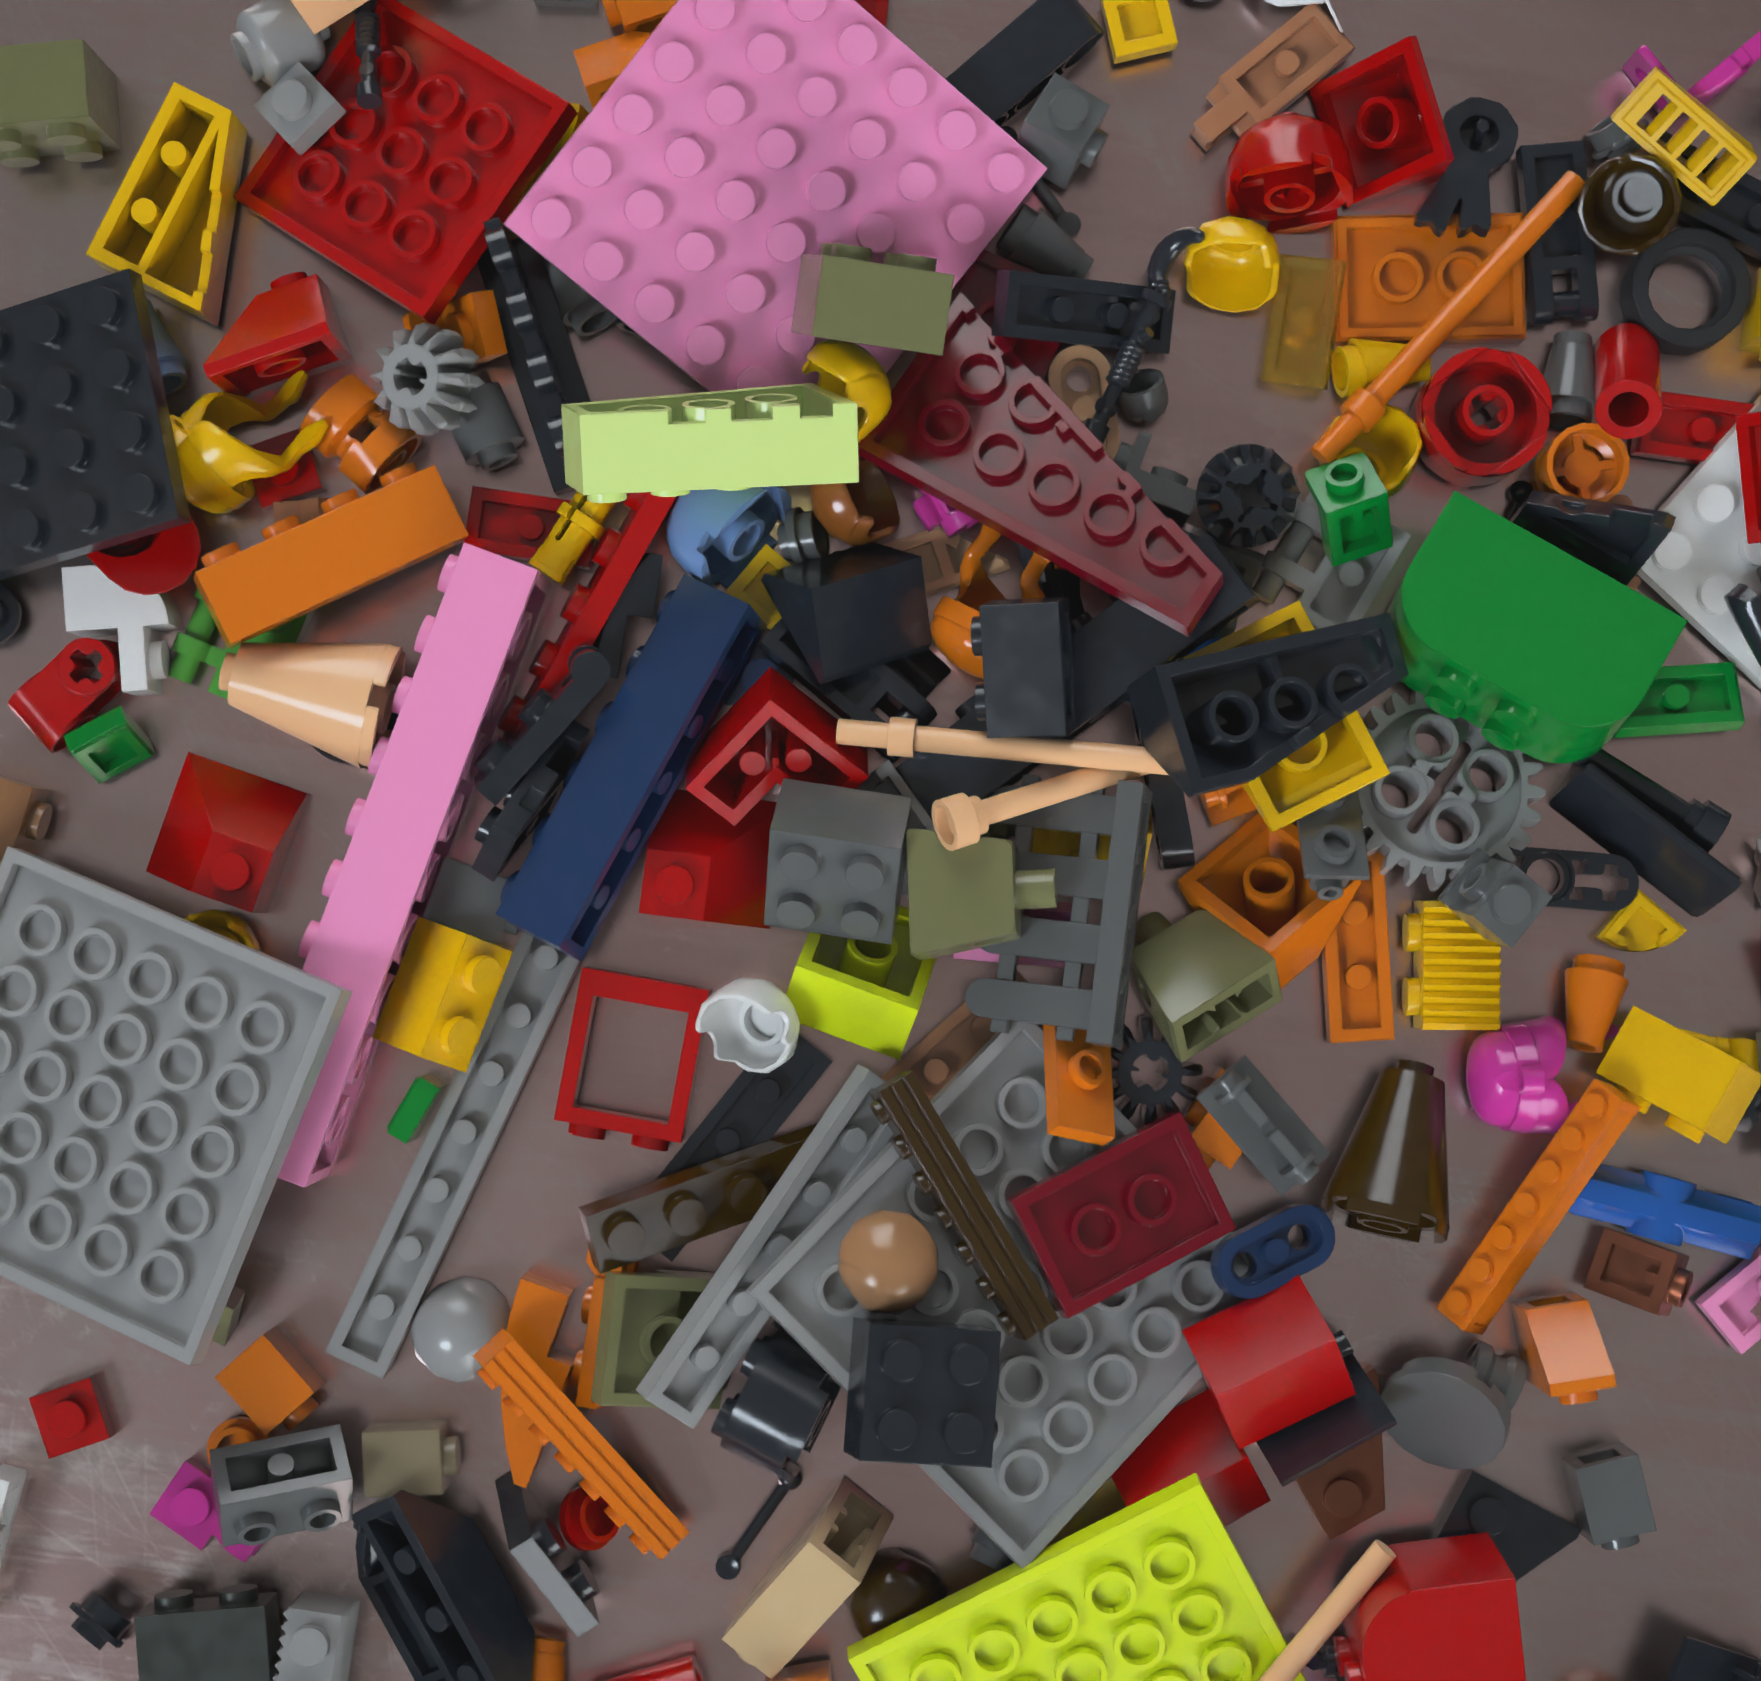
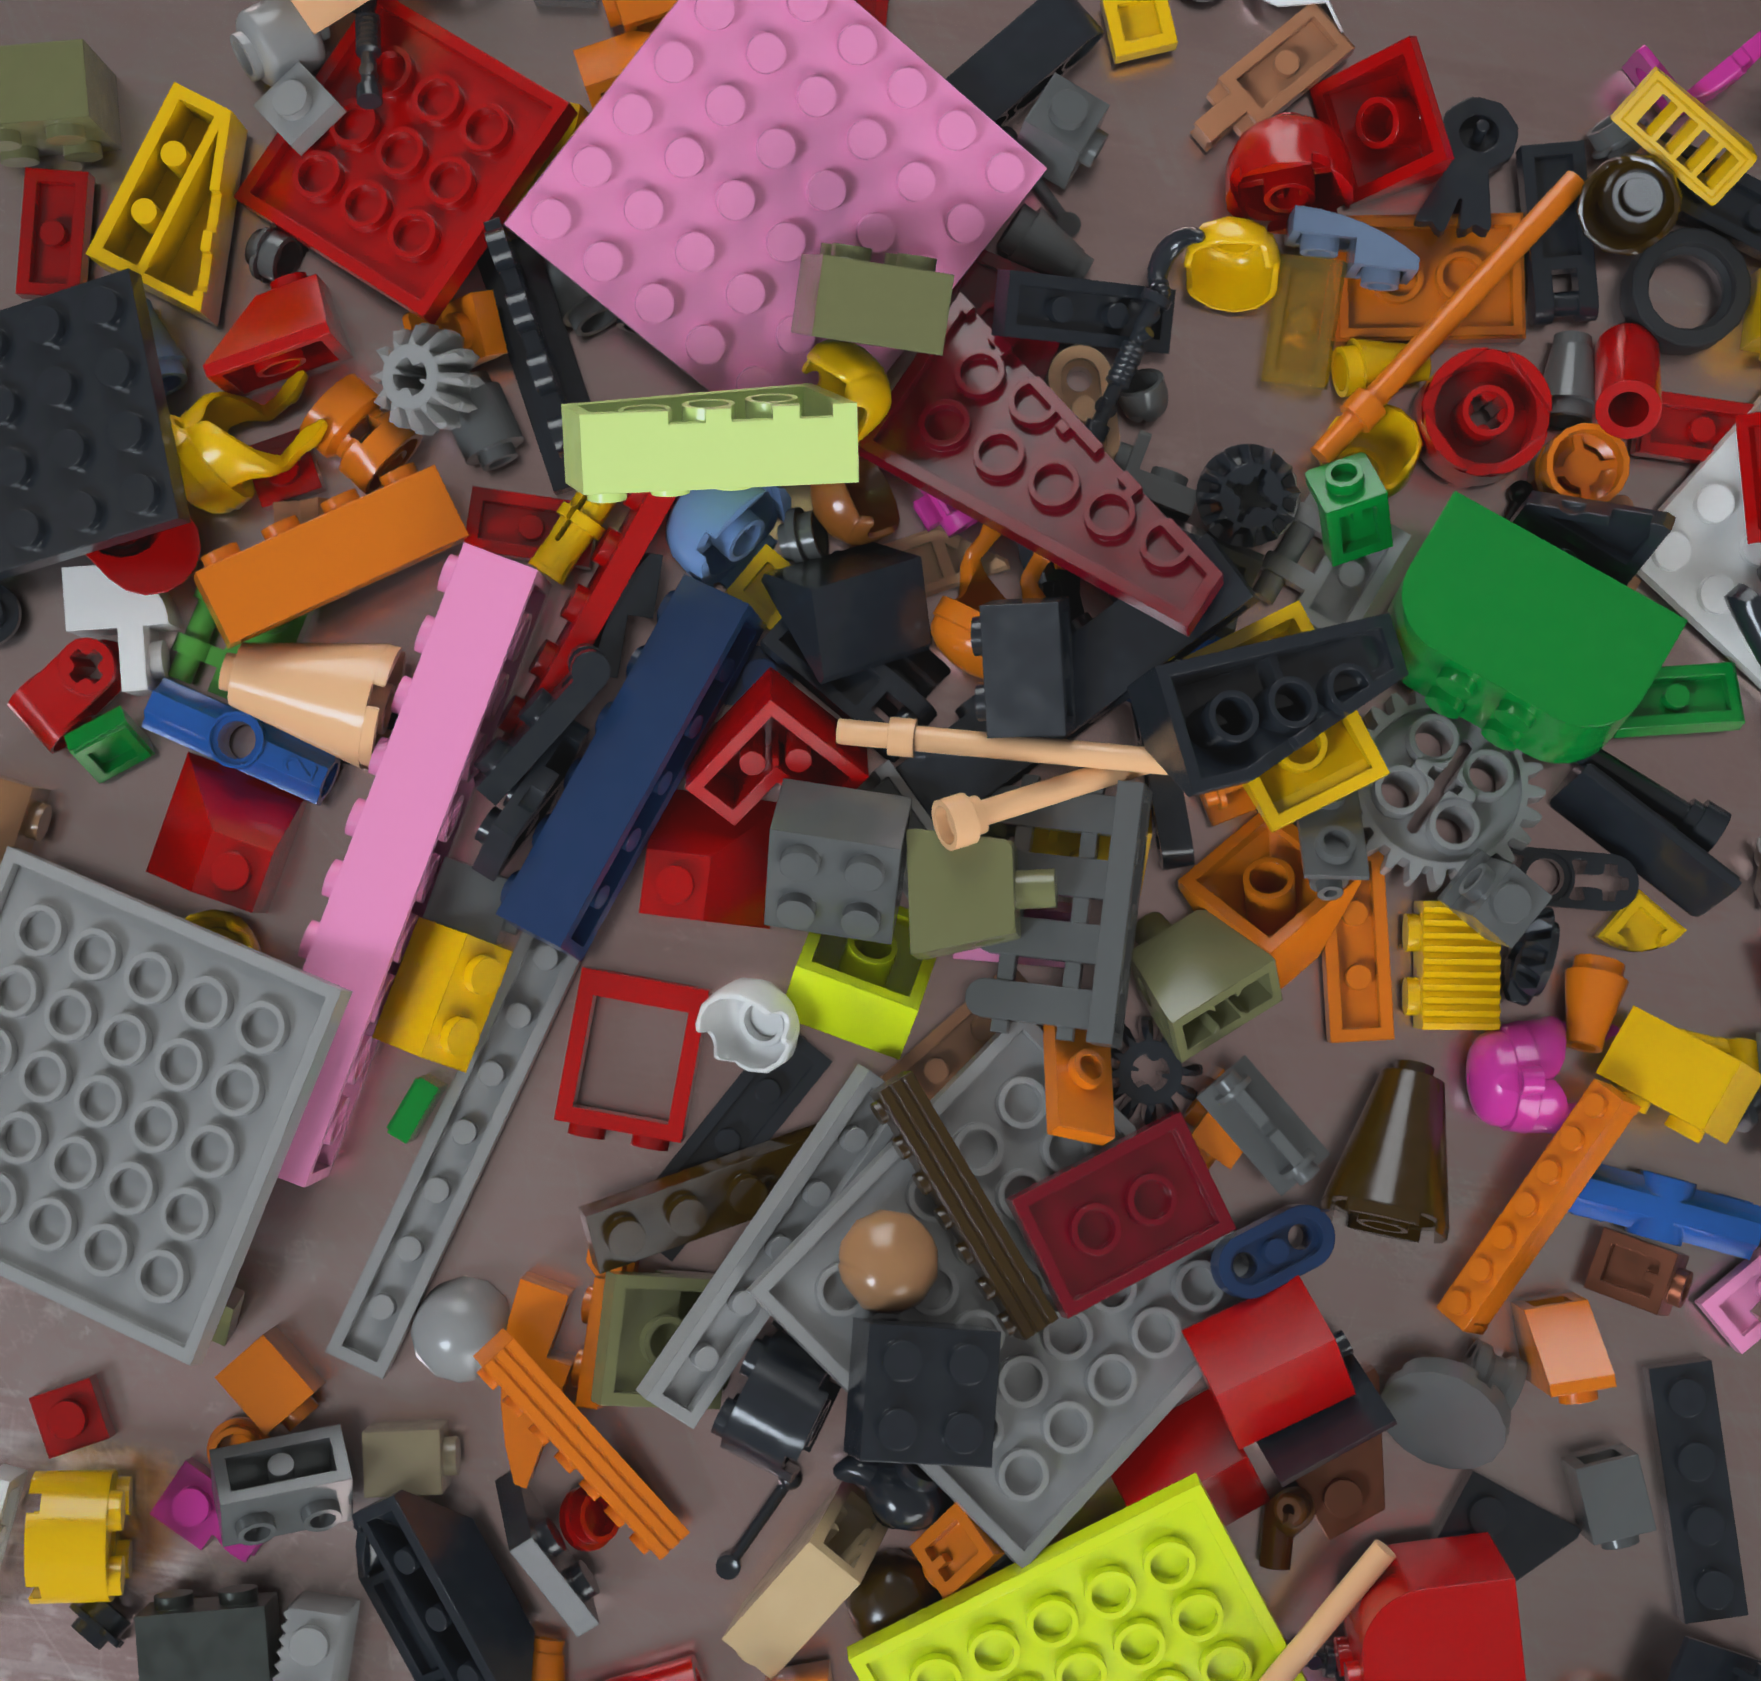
(54, 231): none -> red plate
(75, 1536): none -> yellow brick
(206, 728): none -> blue piece
(272, 254): none -> dark grey plate
(897, 1492): none -> black piece
(955, 1552): none -> orange bracket
(1282, 1520): none -> reddish brown arm
(1371, 254): none -> sand blue slope
(1532, 959): none -> black gear
(1695, 1490): none -> black plate

